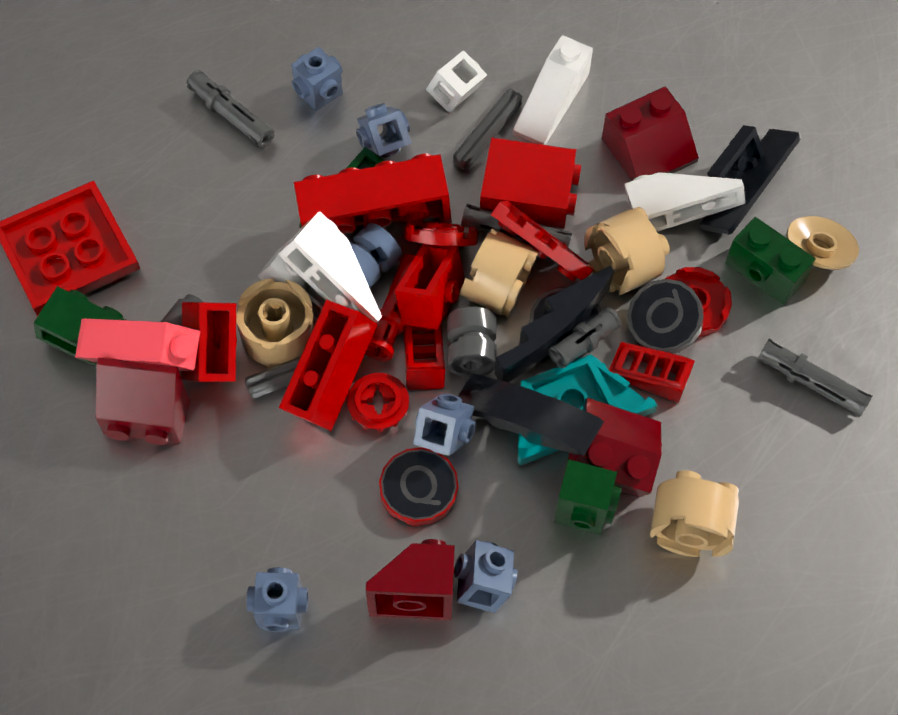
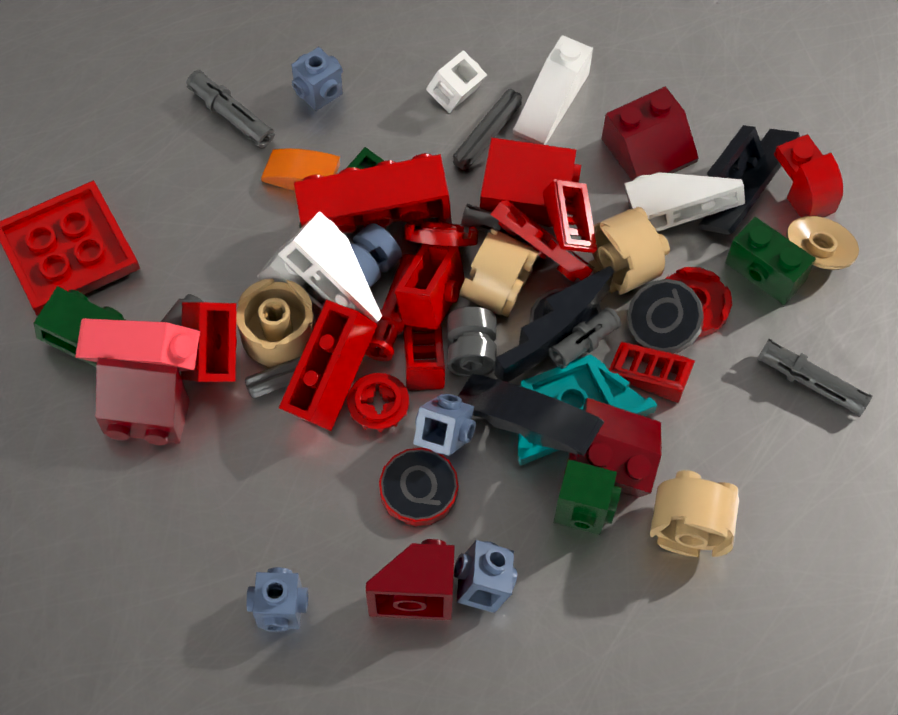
(293, 165): none -> orange slope
(394, 131): sand blue brick -> none
(577, 197): none -> red slope
(815, 177): none -> red brick

